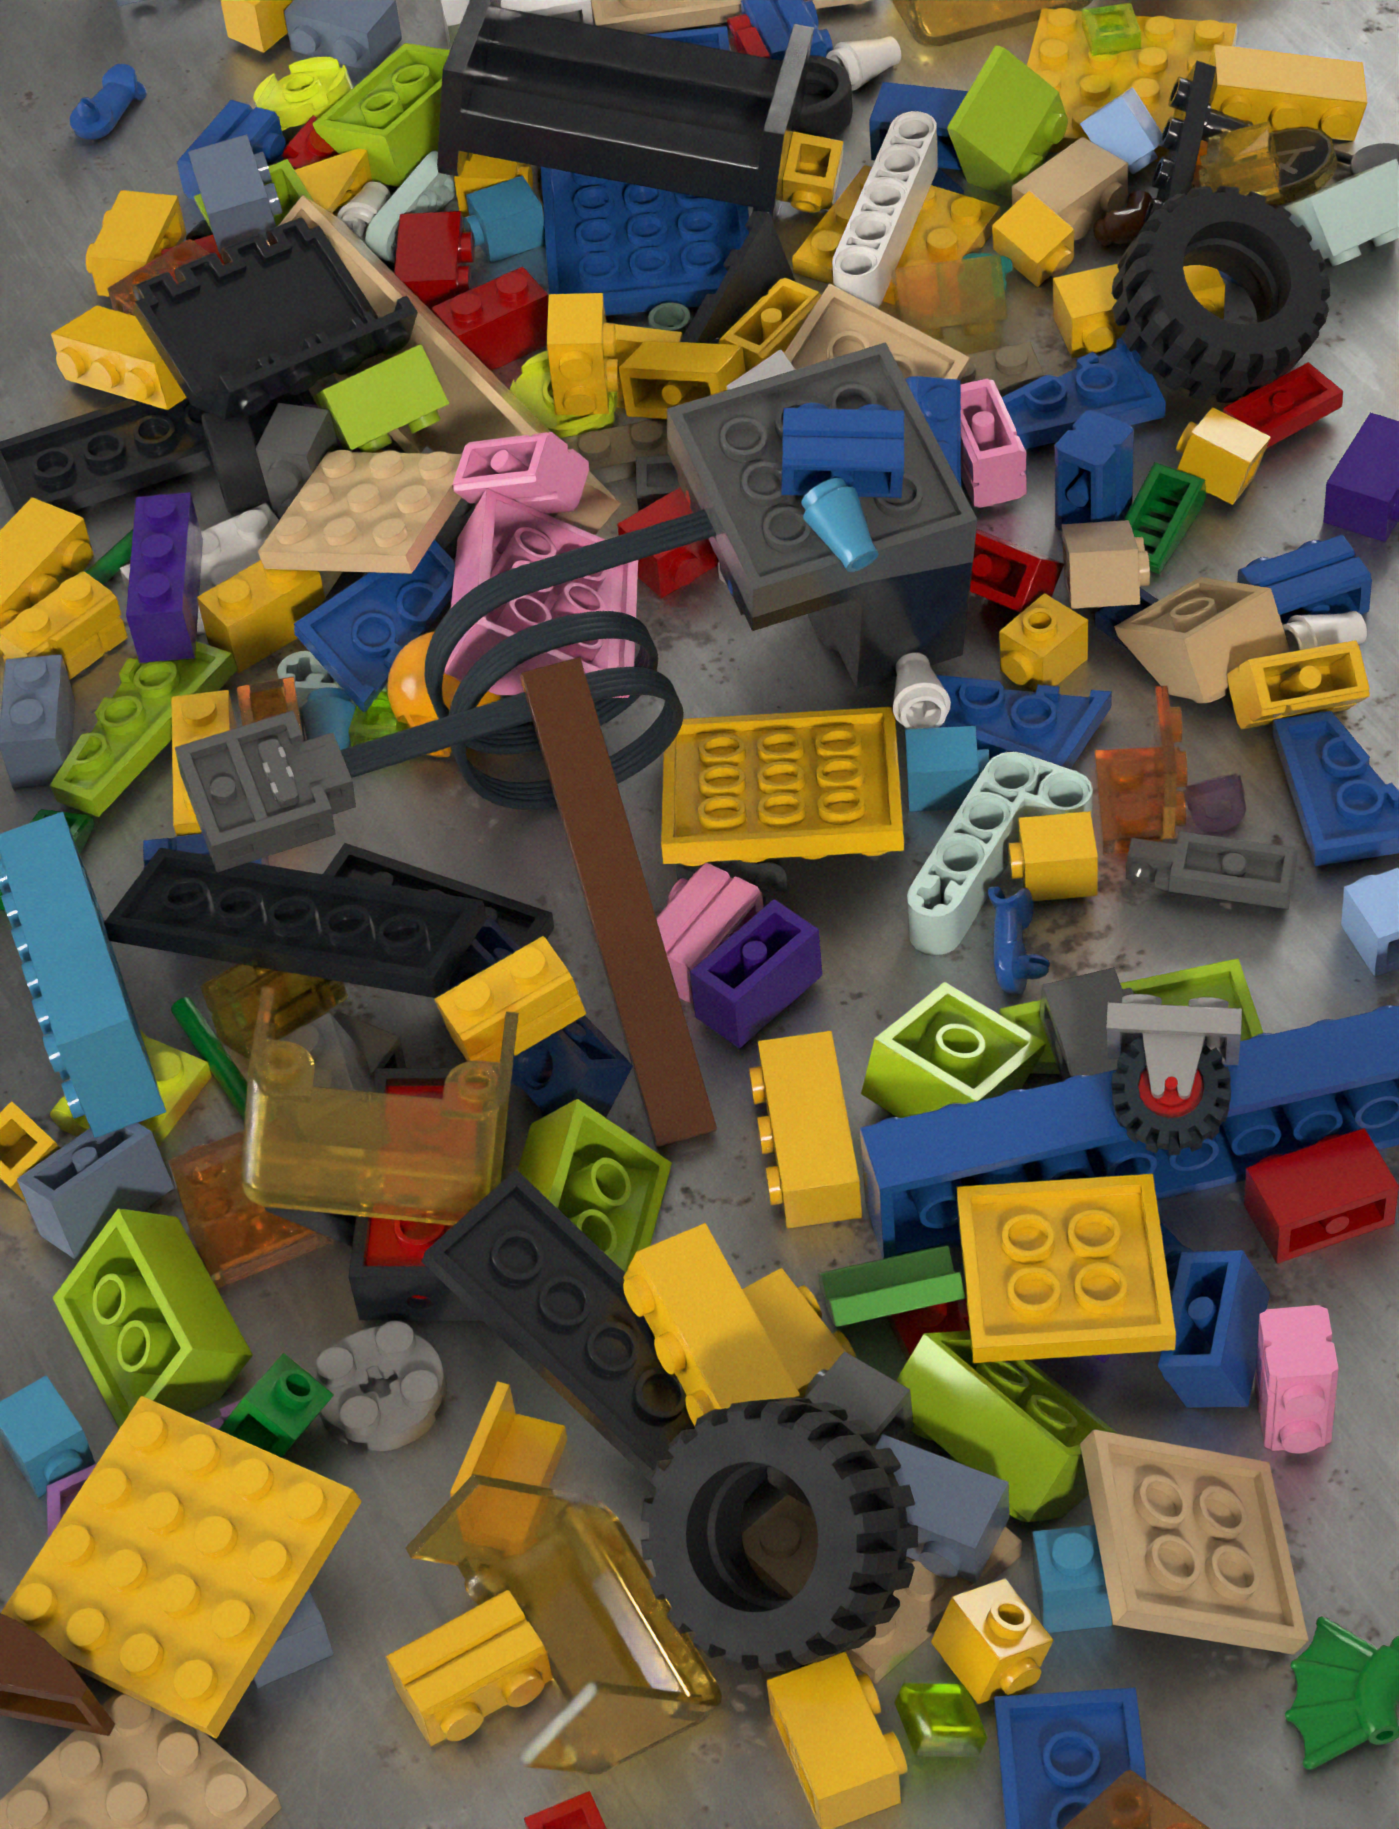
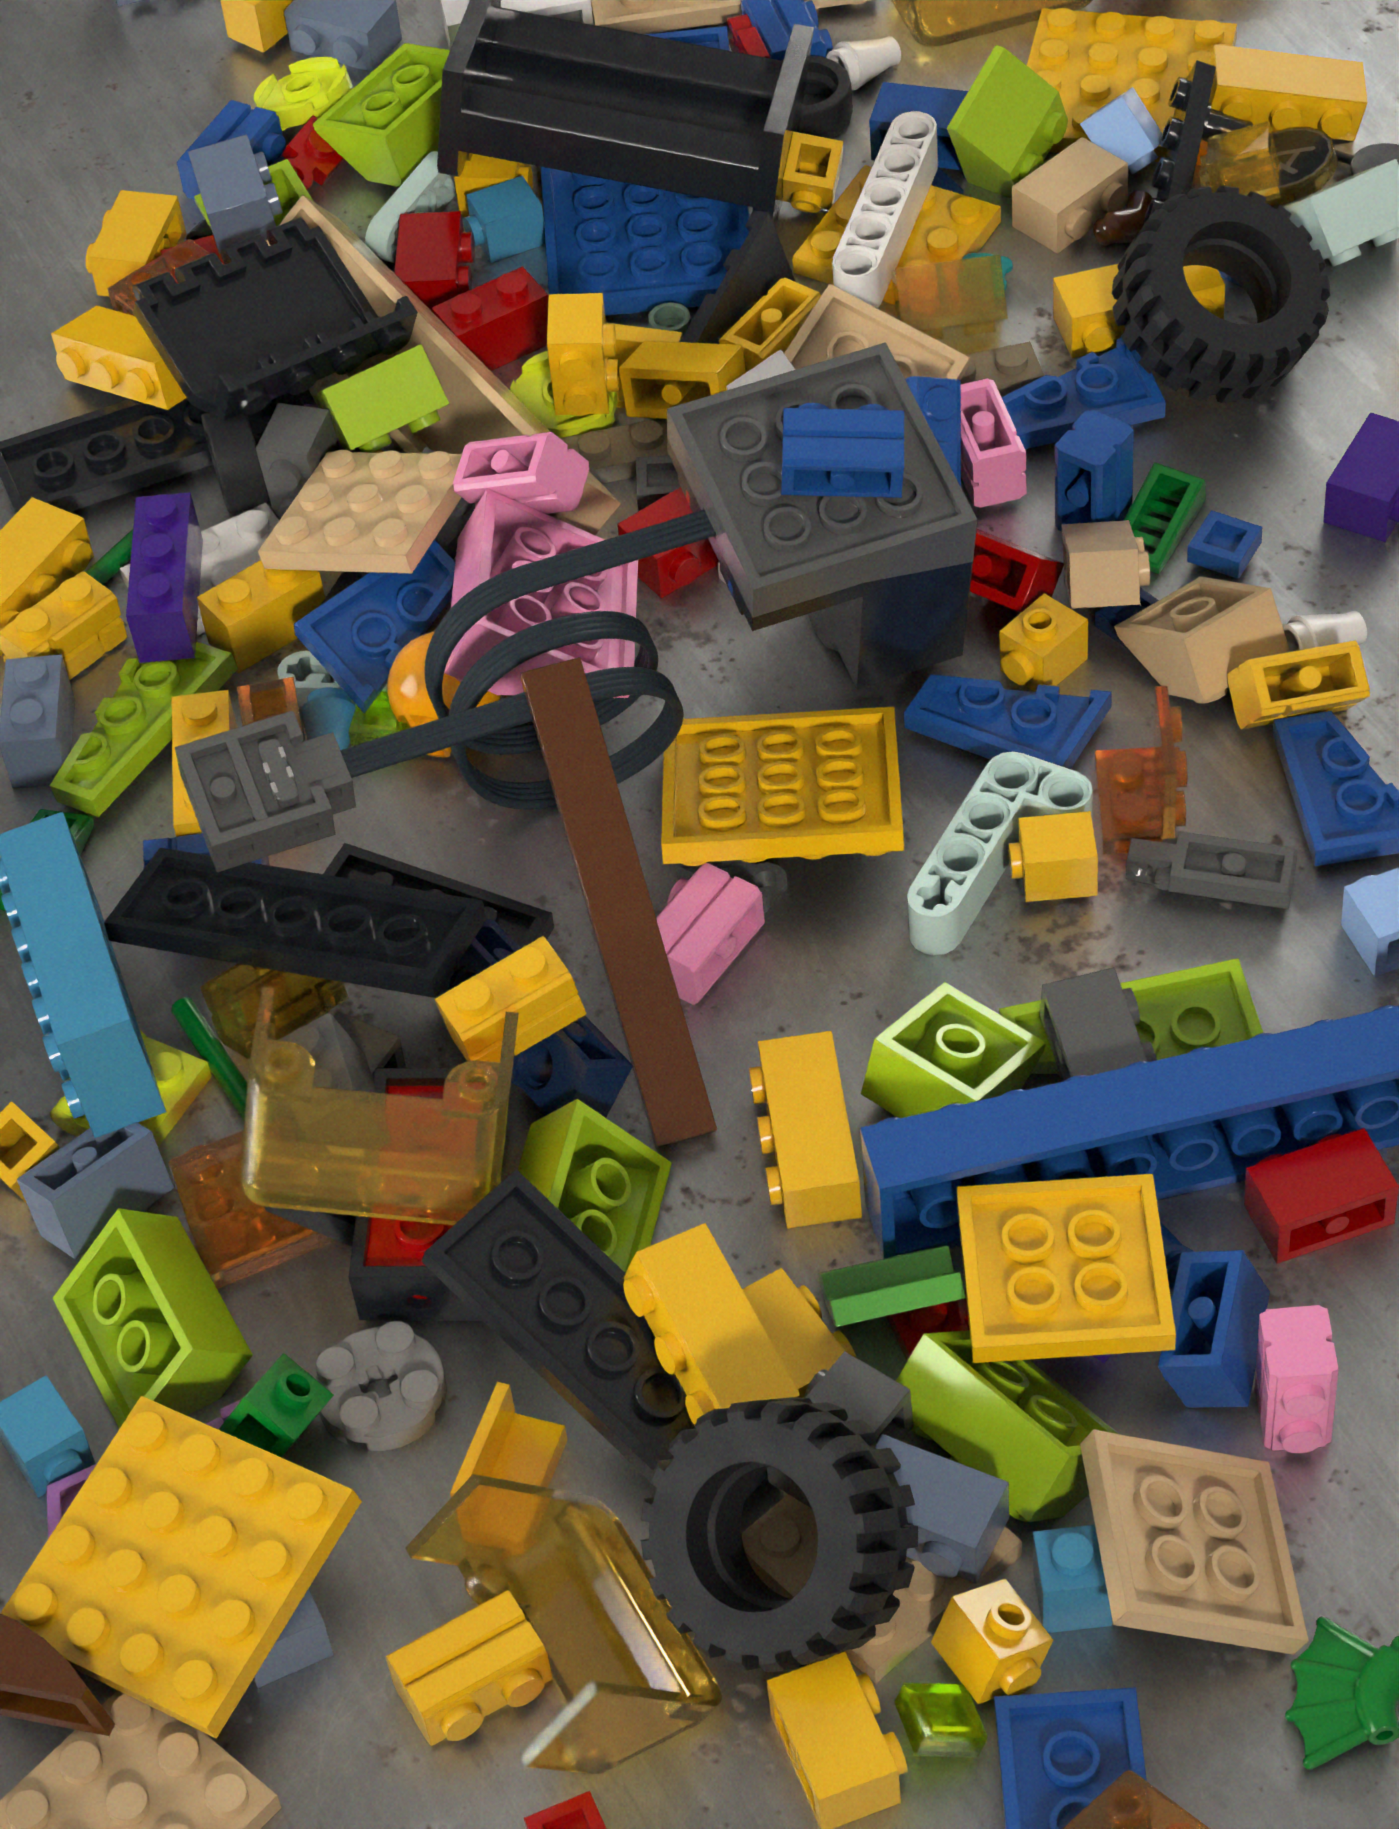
(99, 115): blue piece -> none
(336, 179): yellow slope -> none
(363, 207): white cone -> none
(756, 973): dark purple brick -> none
(839, 521): dark azure cone -> none
(919, 695): white cone -> none
(942, 766): dark azure brick -> none
(1009, 954): blue piece -> none
(1034, 239): yellow brick -> none
(1111, 29): clear neon green plate -> none
(1172, 1068): plate -> none
(1212, 792): tile -> none
(1222, 453): yellow brick -> none
(1224, 544): none -> blue plate
(1288, 403): red plate -> none
(1313, 579): blue brick -> none

